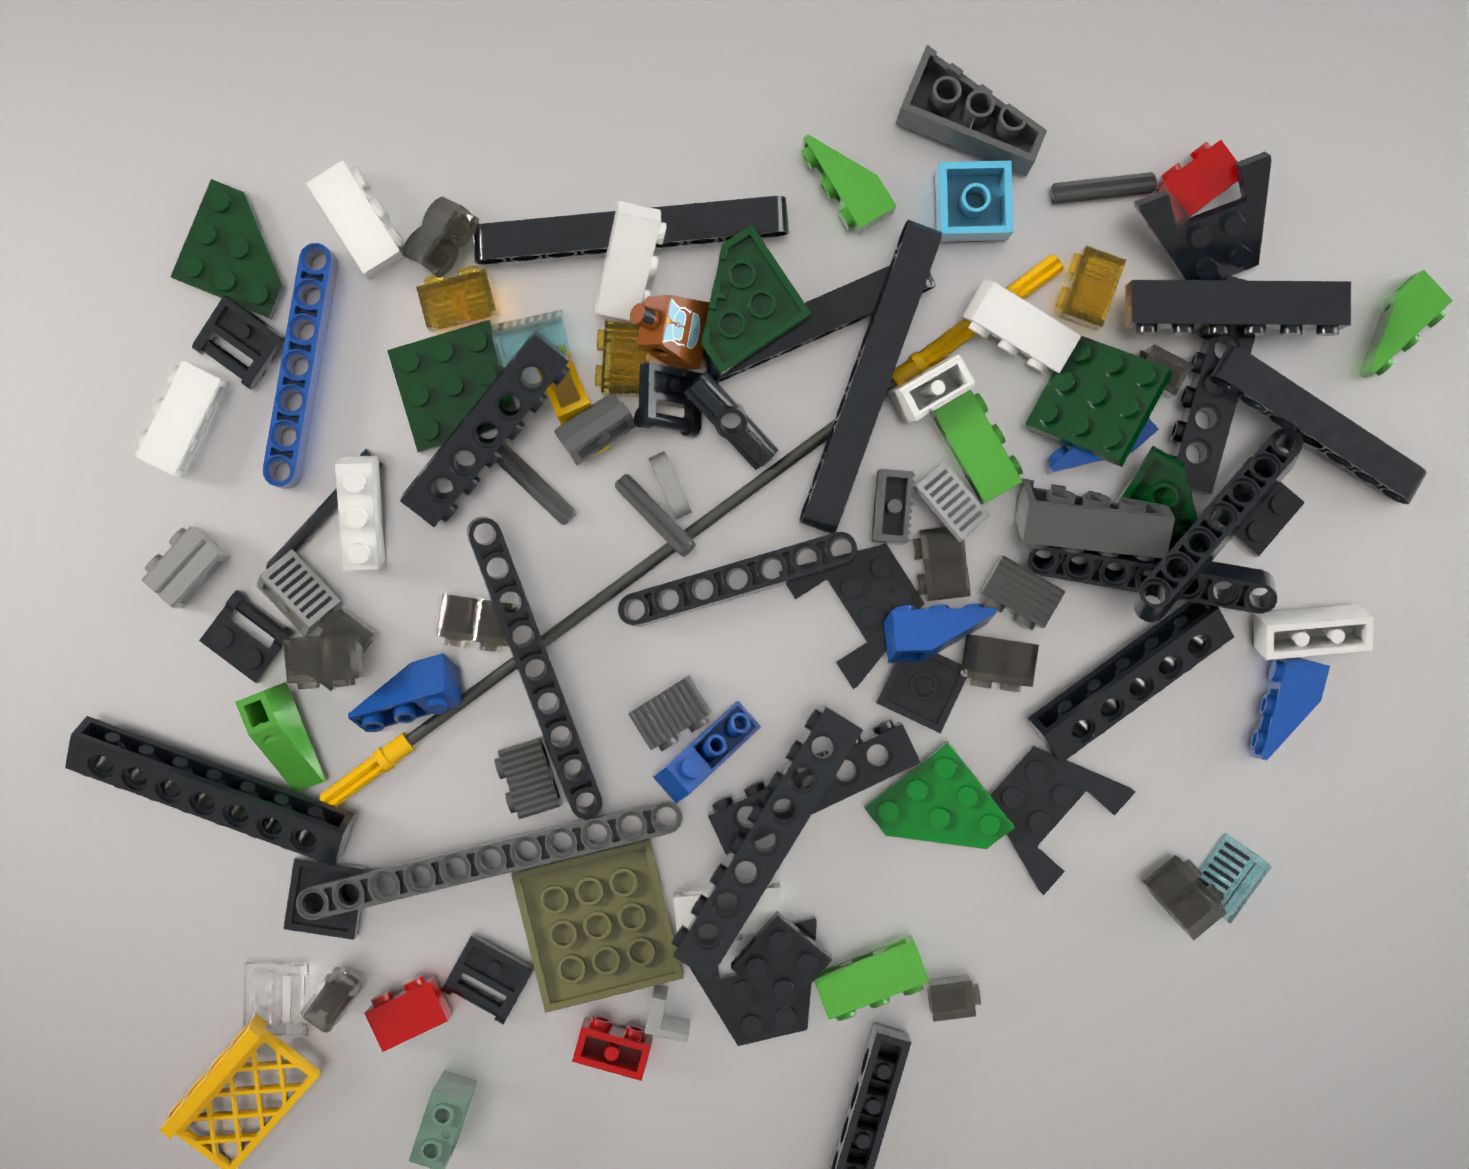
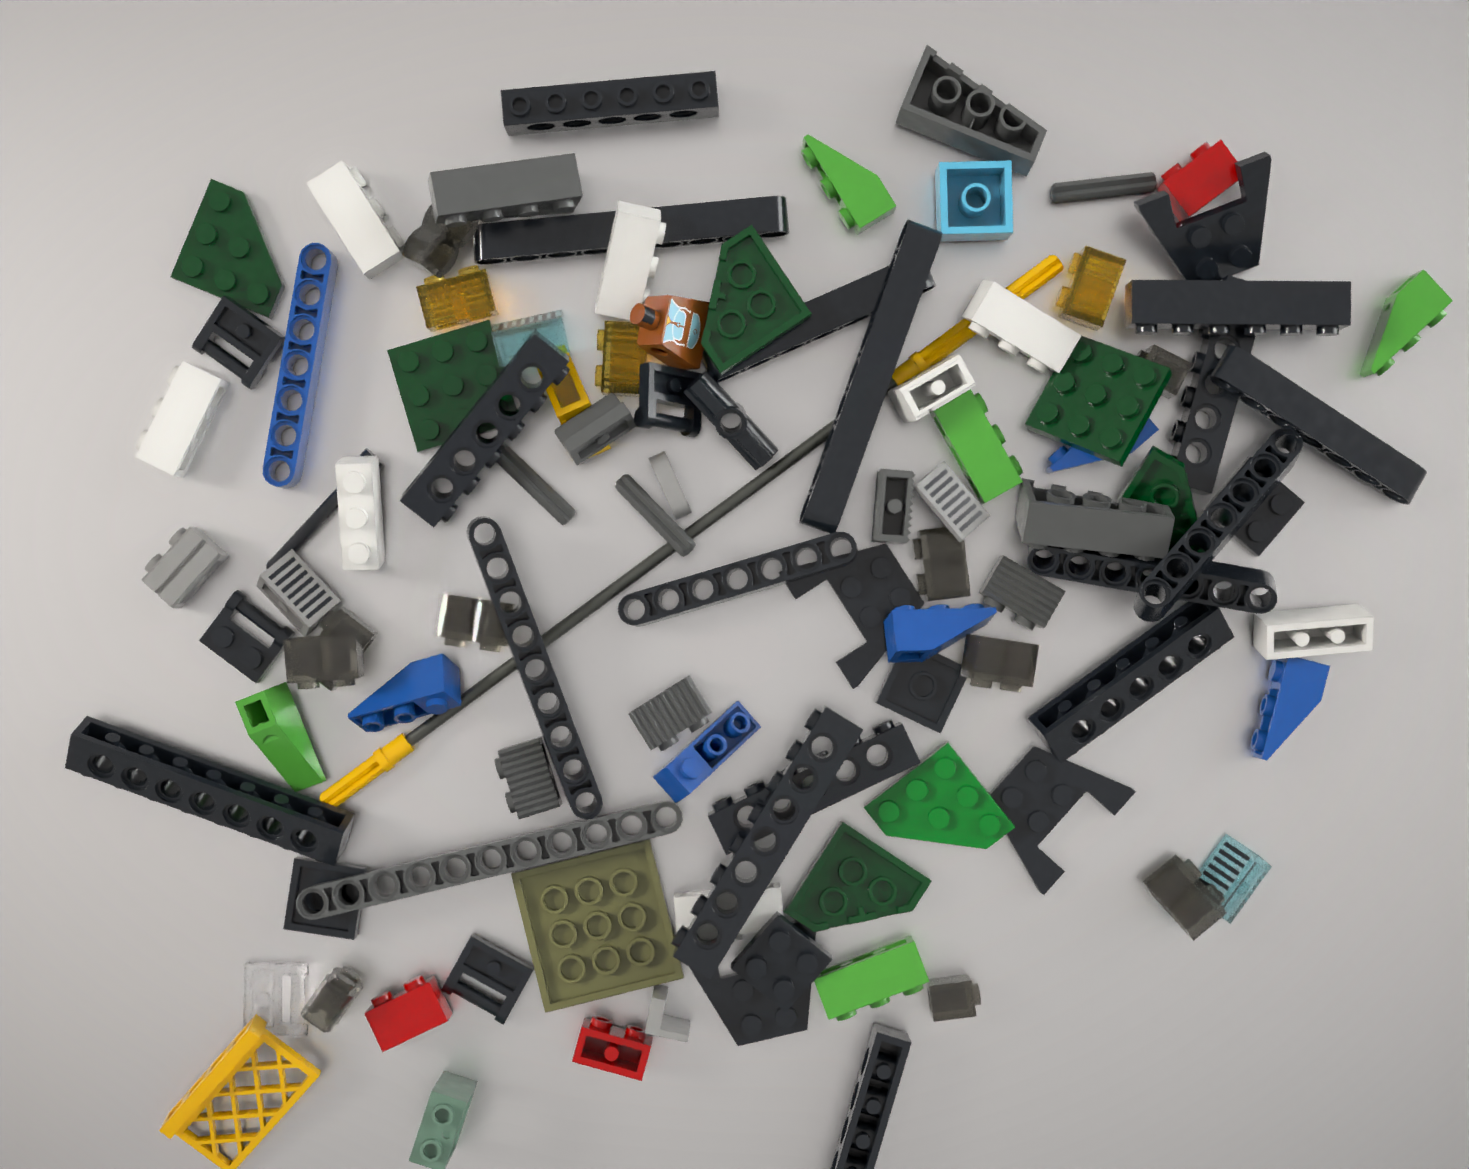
(505, 190): none -> dark grey wedge
(610, 103): none -> black brick
(854, 884): none -> dark green plate

